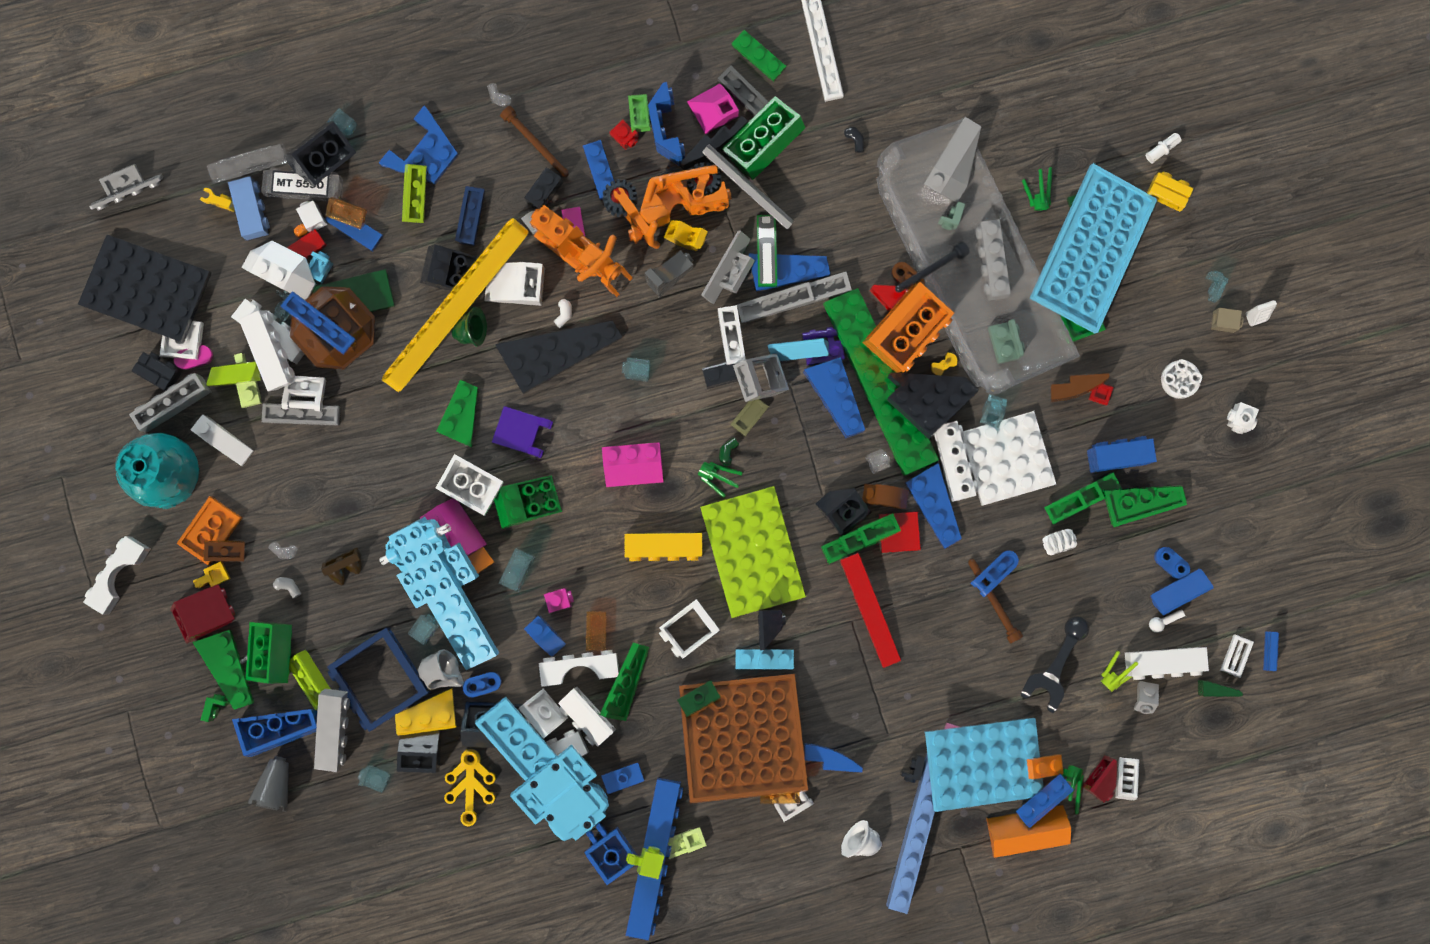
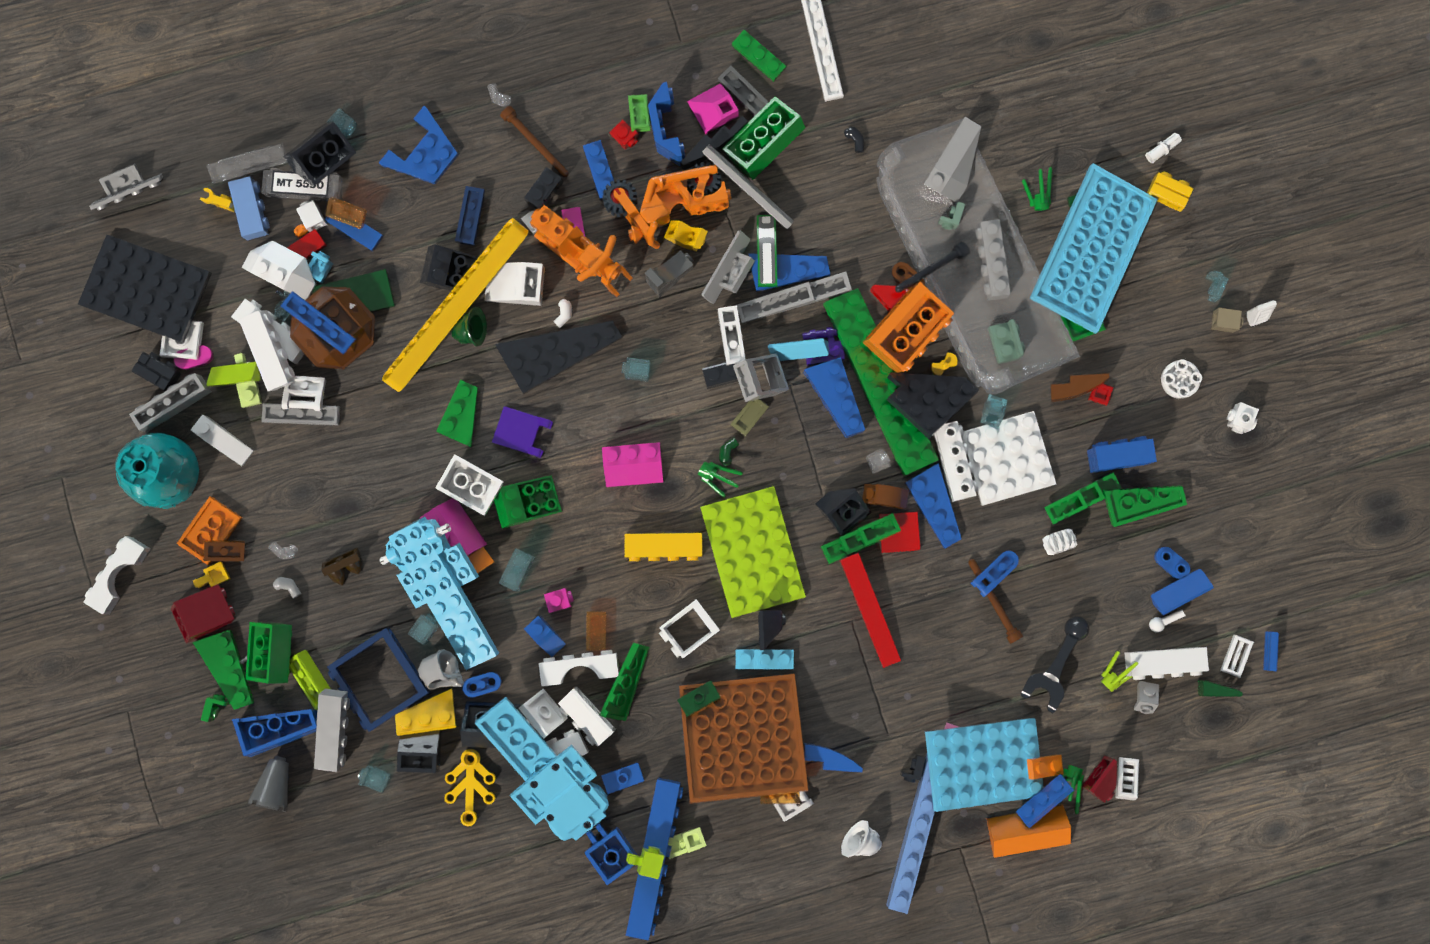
(414, 193): lime slope -> none

